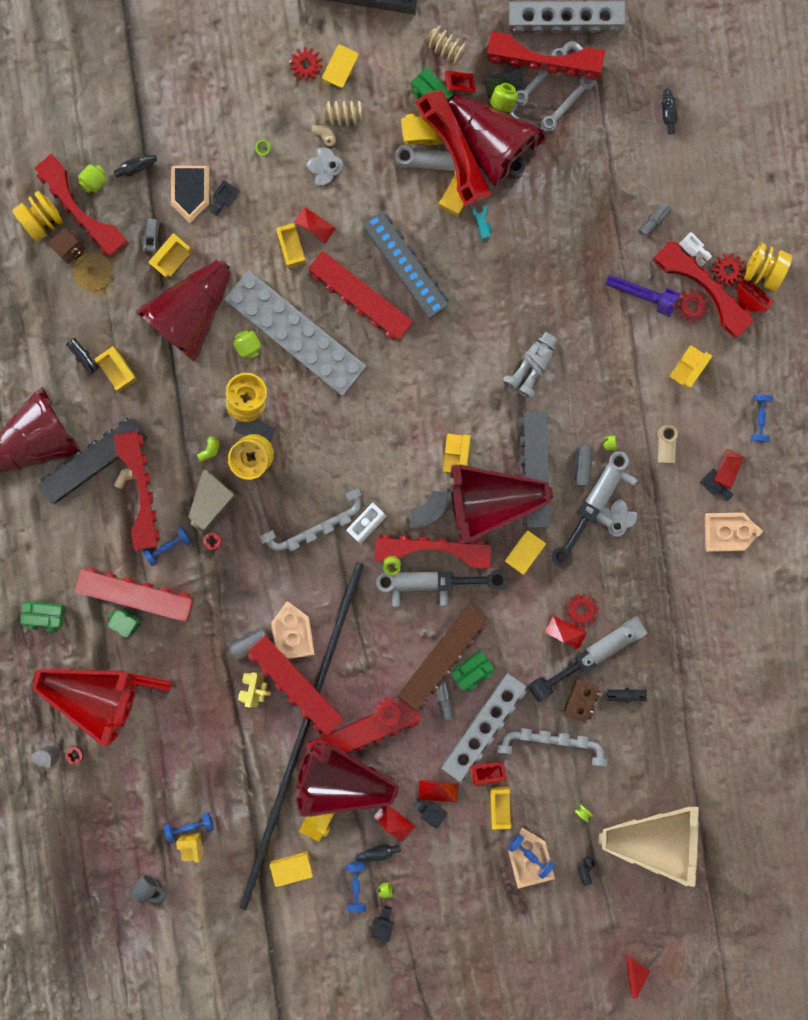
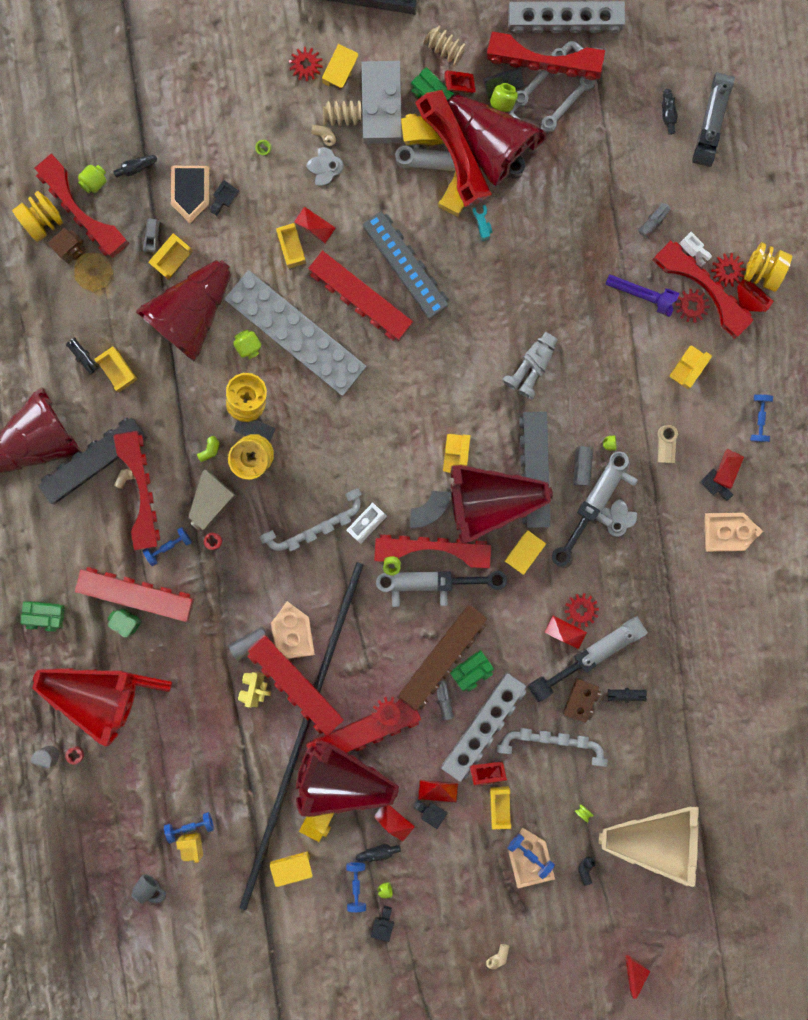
(381, 102): none -> light grey brick
(499, 959): none -> tan arm
(713, 119): none -> dark grey piece

